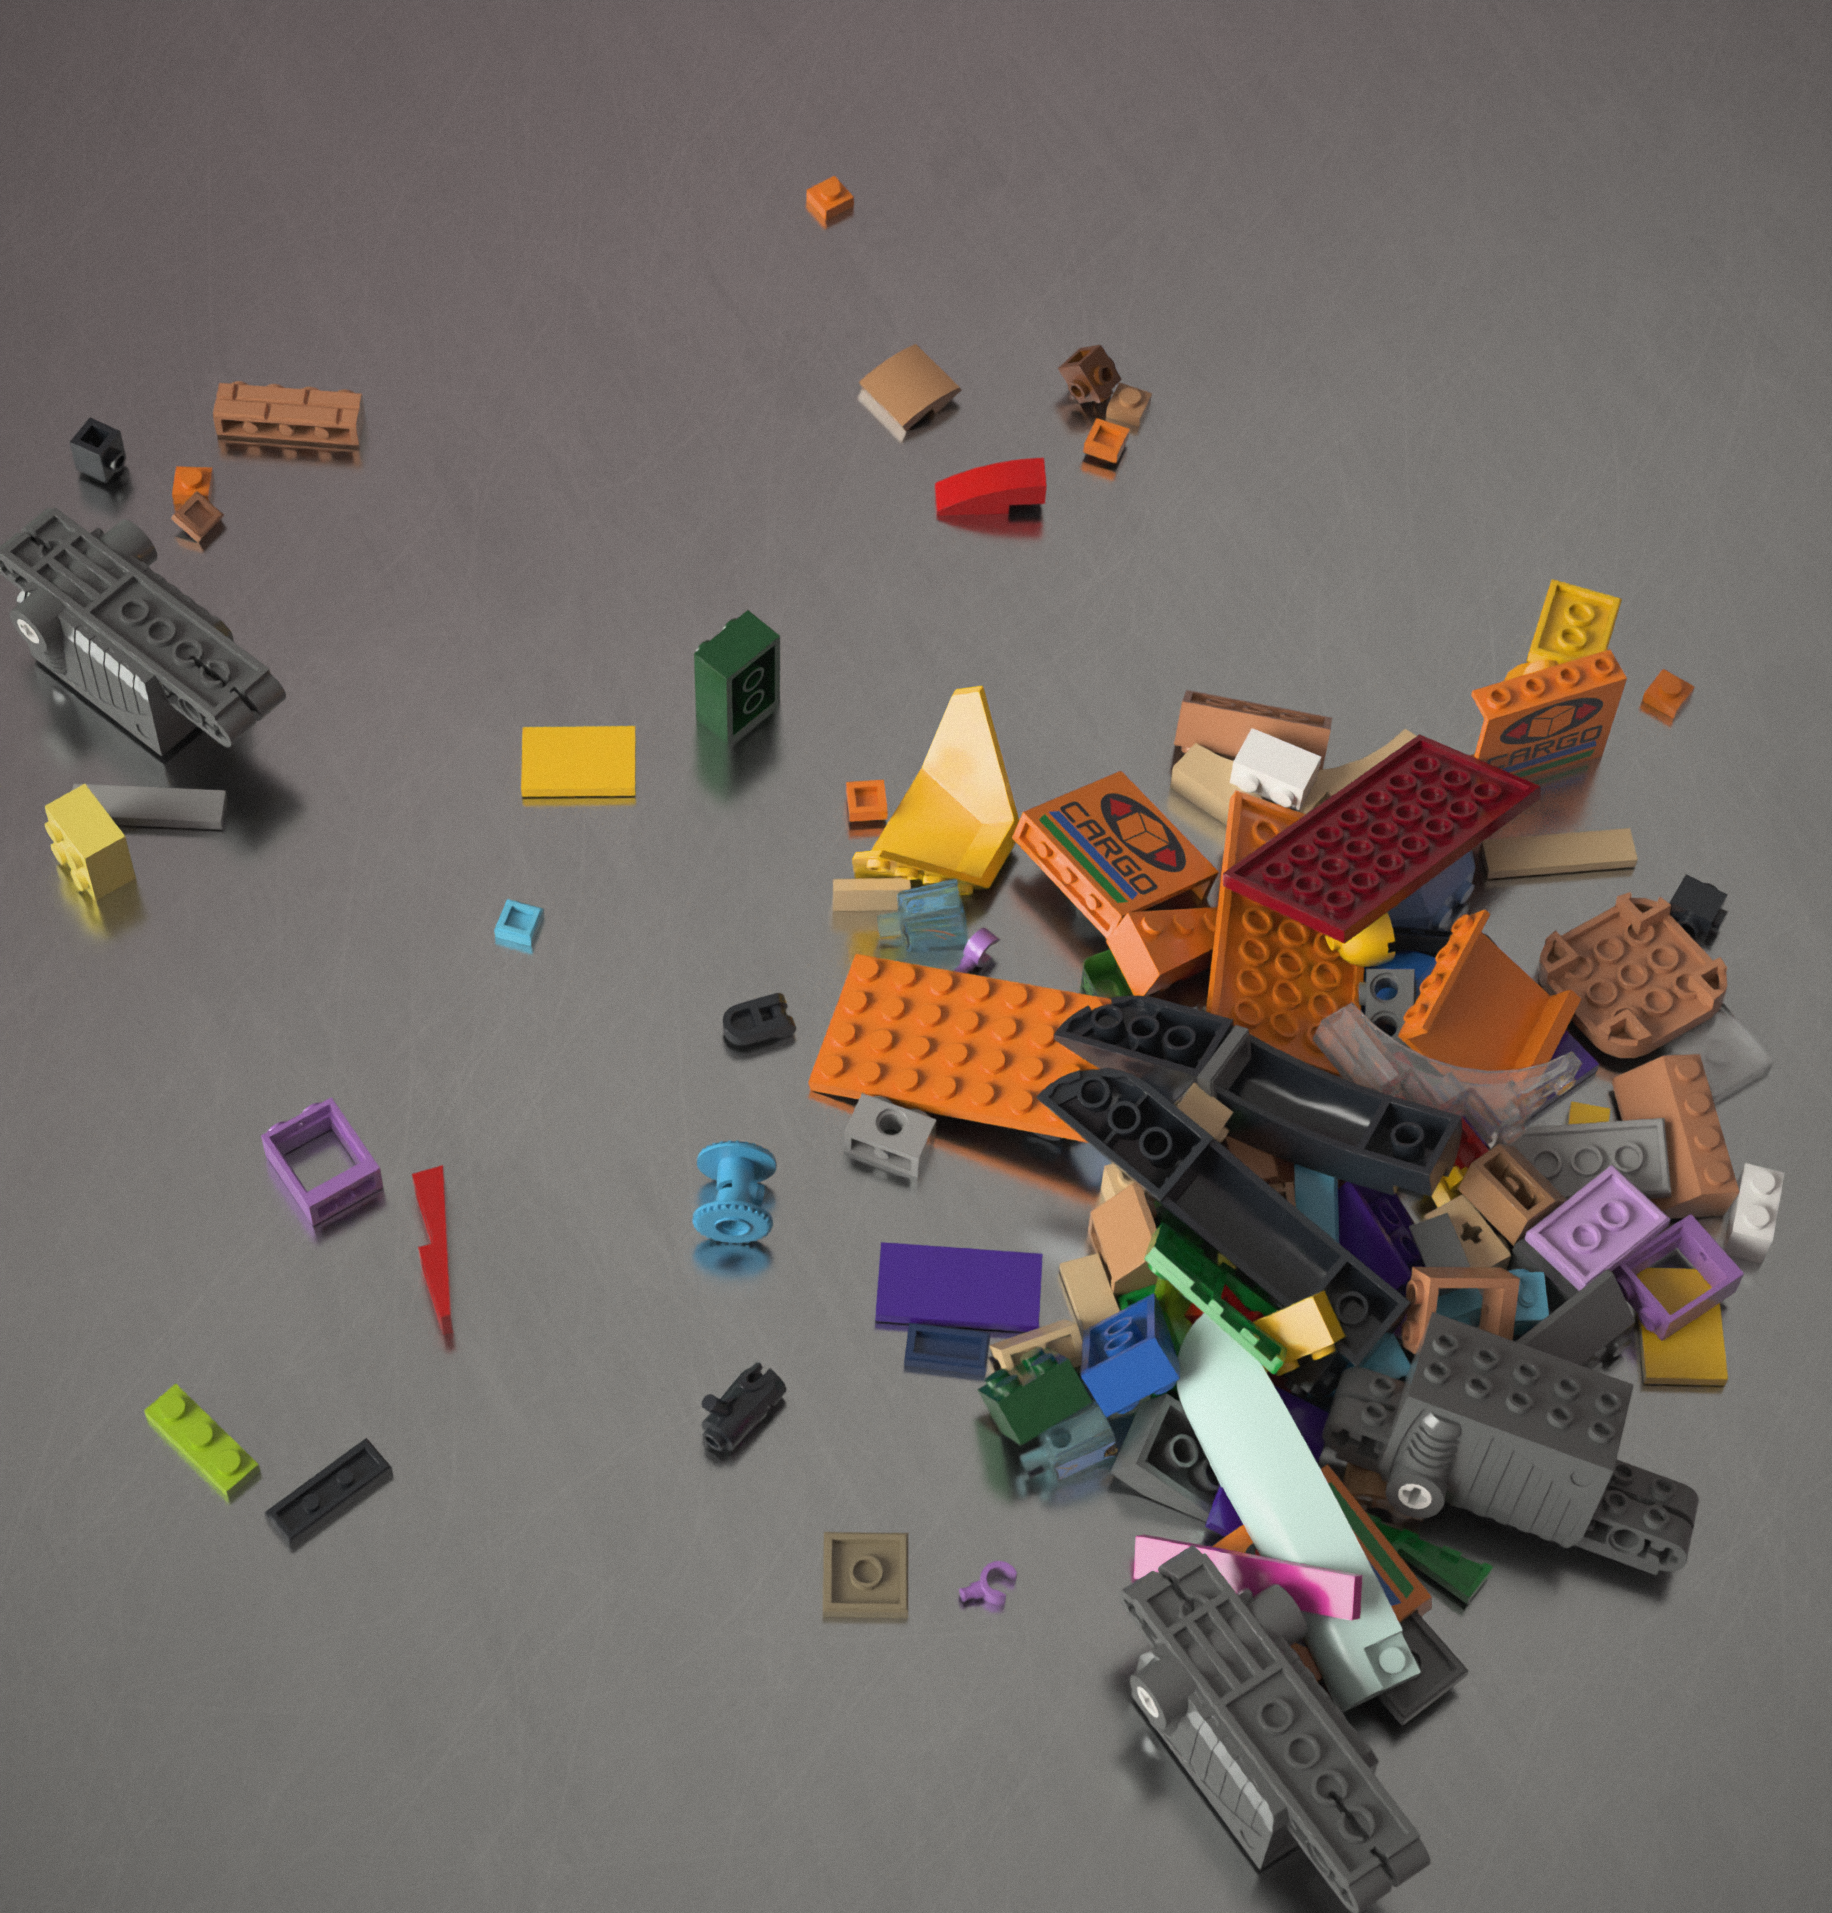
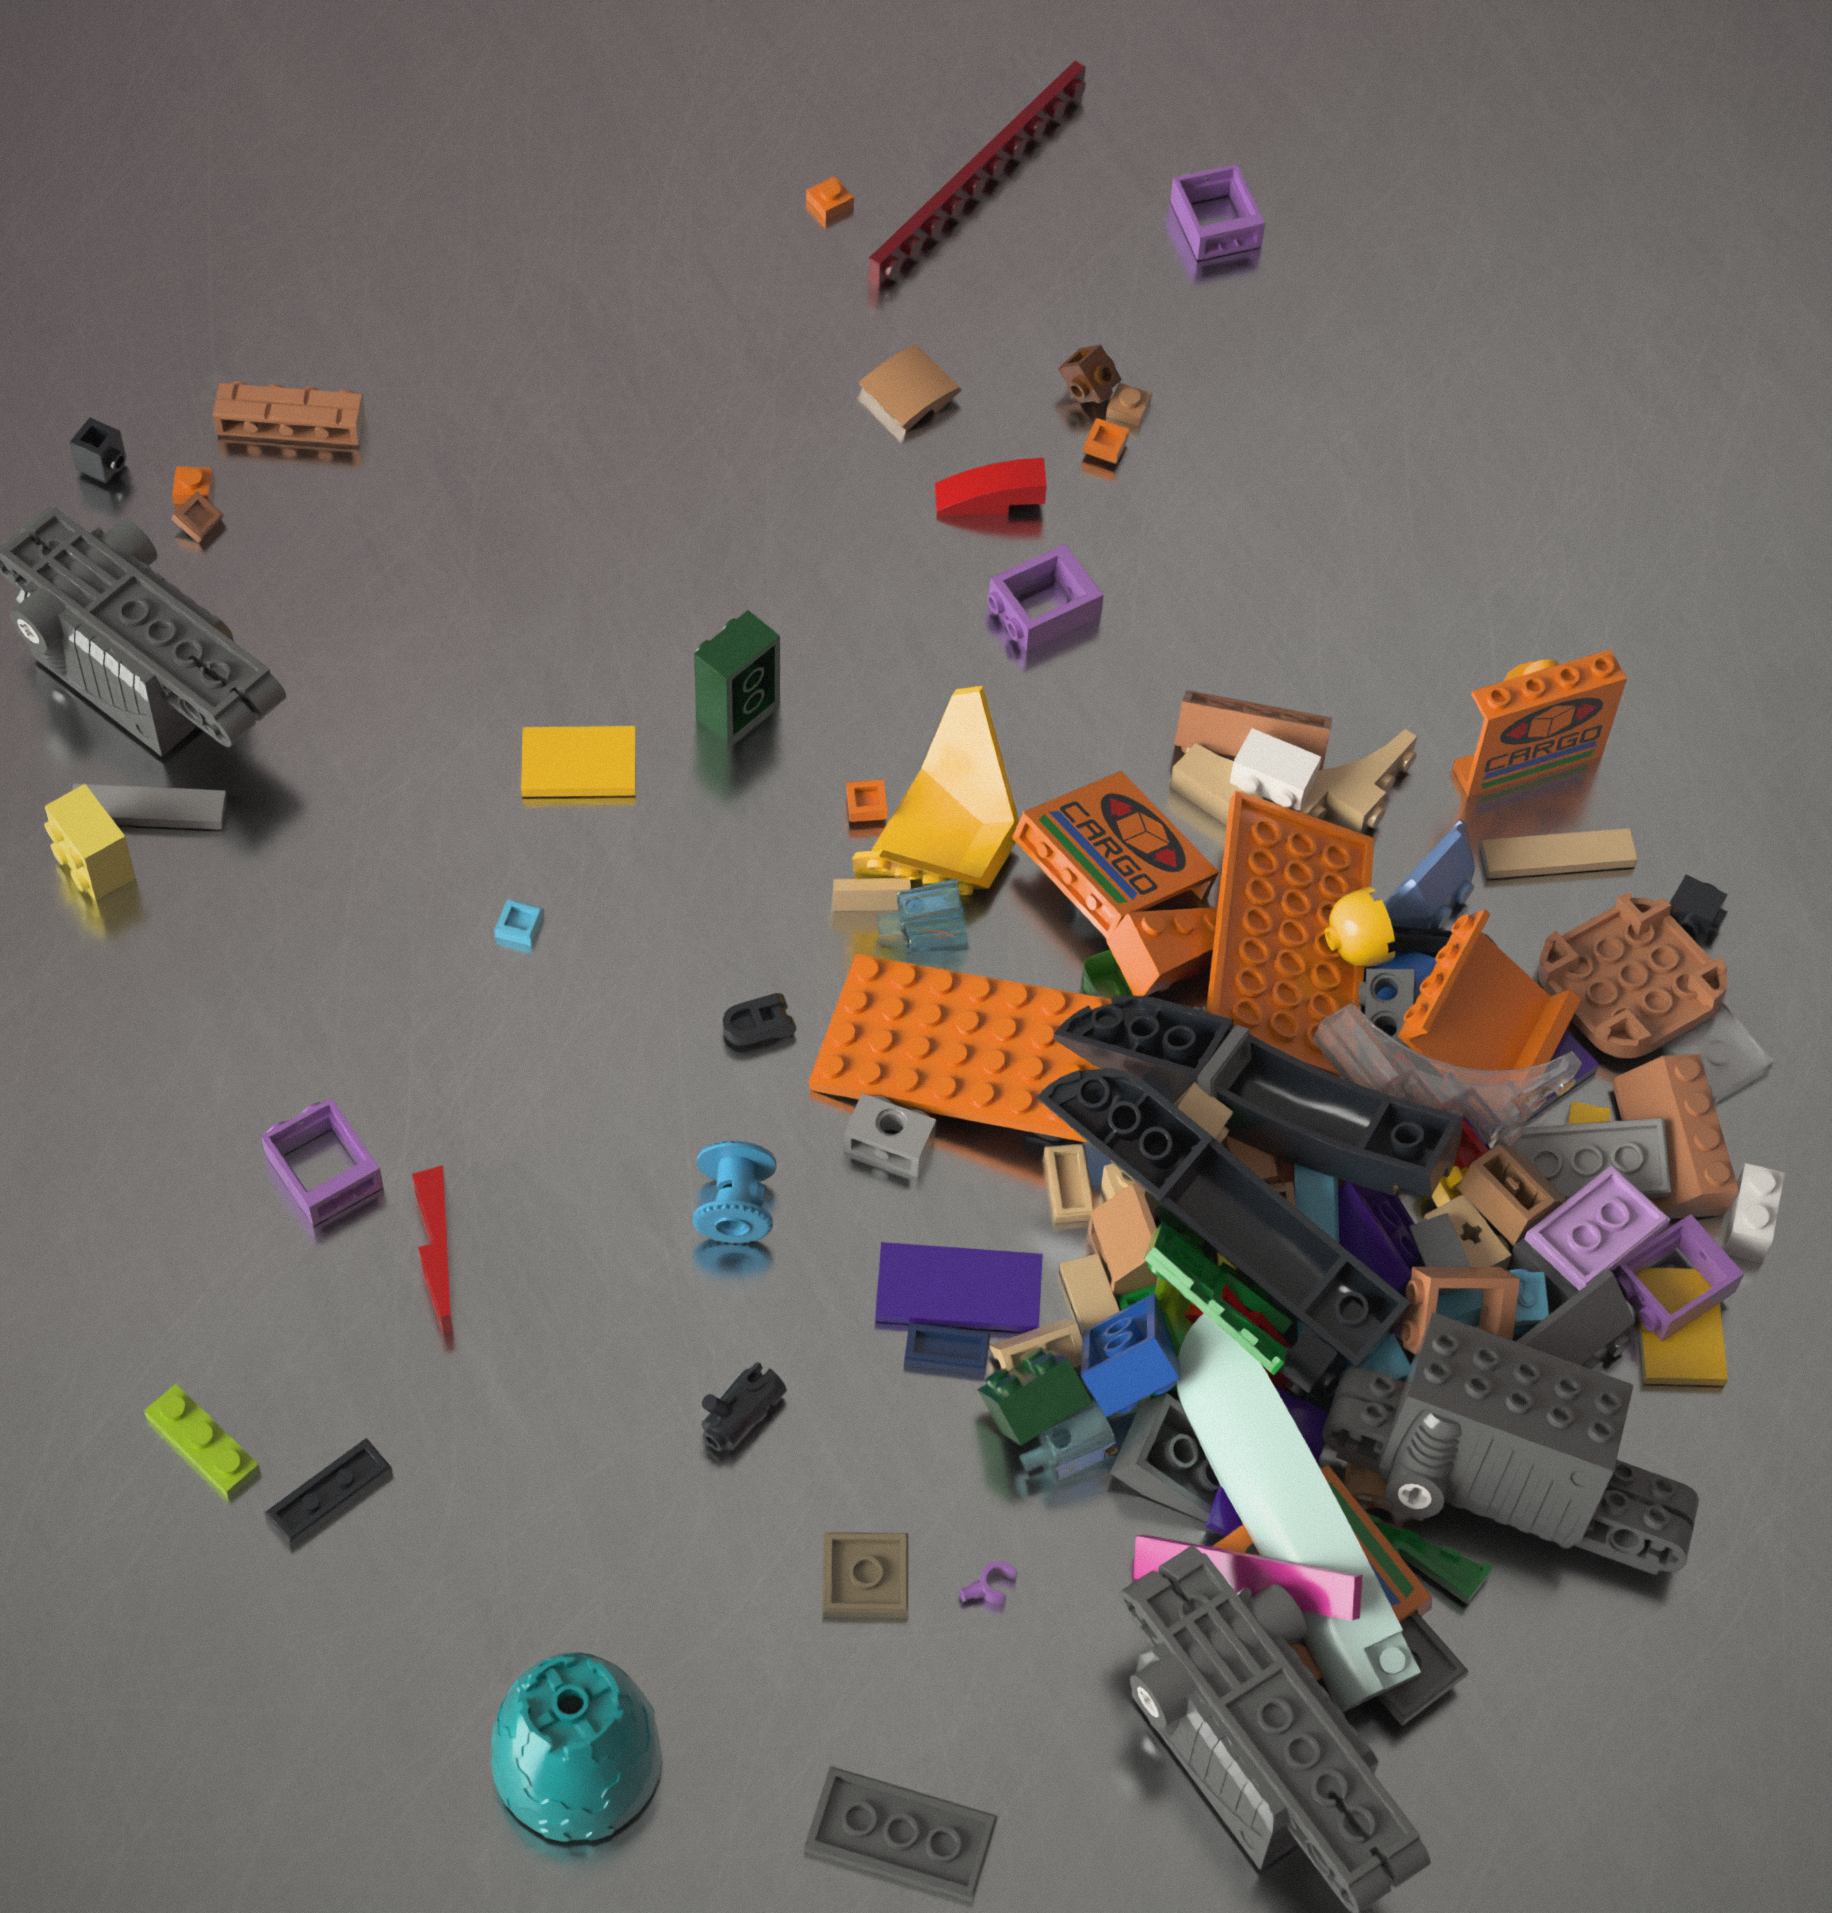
(577, 1770): none -> teal piece
(901, 1834): none -> dark grey tile
(975, 950): medium lavender piece -> none
(976, 174): none -> dark red plate
(1060, 562): none -> medium lavender window
(1069, 1183): none -> tan tile
(1223, 236): none -> medium lavender window
(1303, 1329): yellow brick -> none
(1381, 838): dark red plate -> none
(1573, 623): yellow tile -> none
(1668, 693): orange plate -> none

